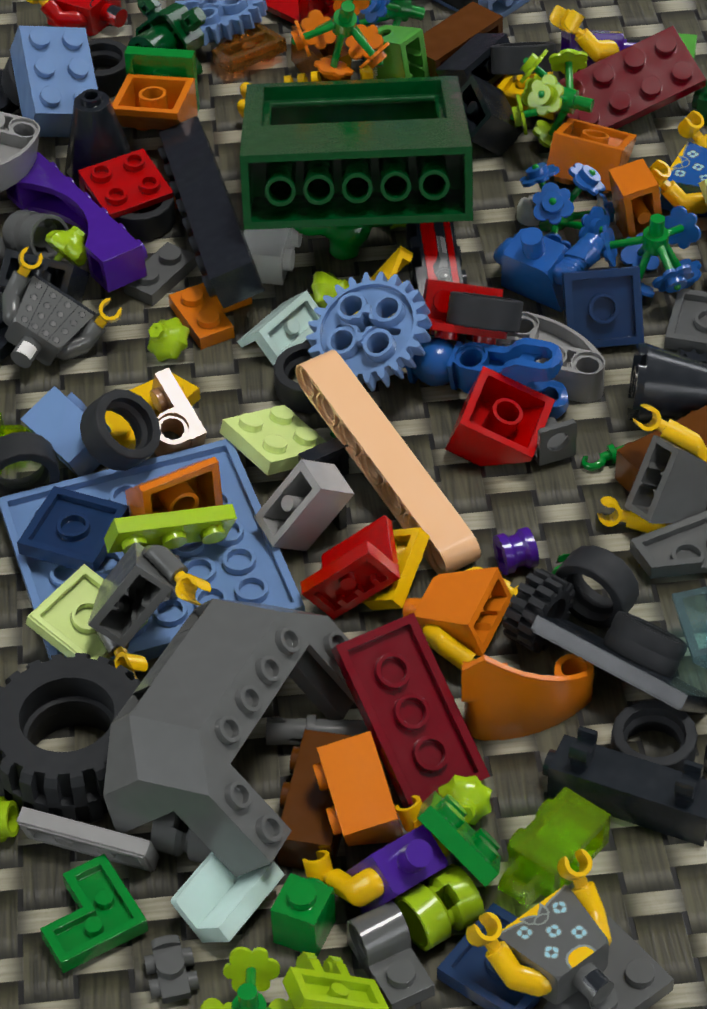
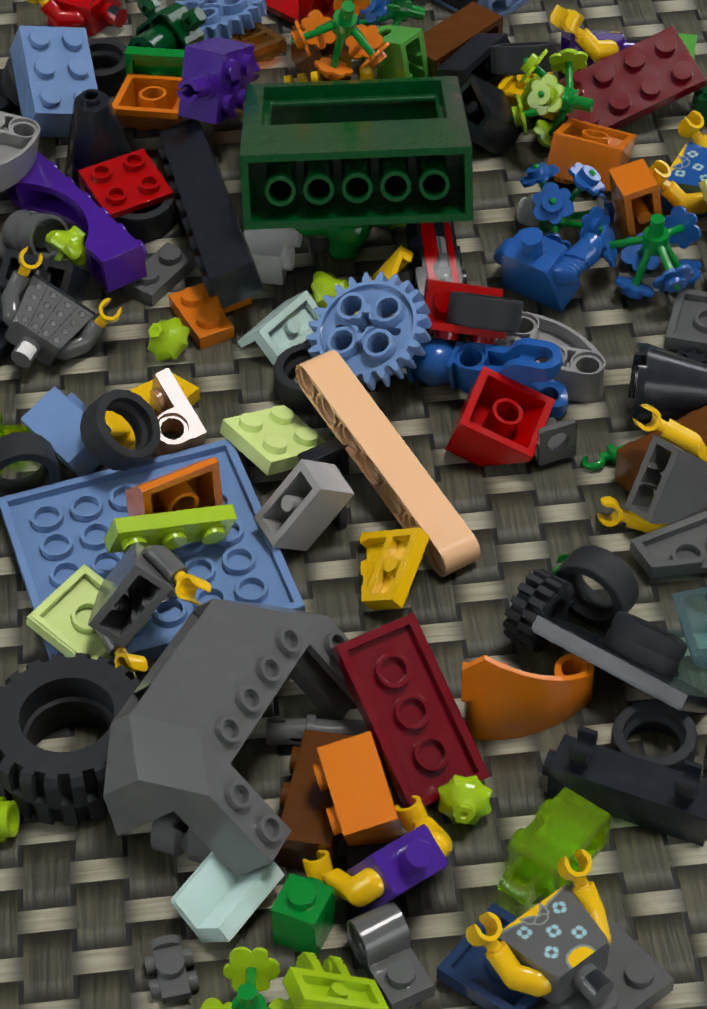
(70, 529): dark blue plate -> none
(88, 839): light grey tile -> none
(104, 916): green plate -> none
(216, 79): none -> dark purple brick
(354, 569): red bracket -> none
(442, 905): lime wheel -> none
(462, 612): orange torso -> none
(472, 848): green plate -> none
(516, 551): dark purple wheel -> none
(605, 305): dark blue plate -> none

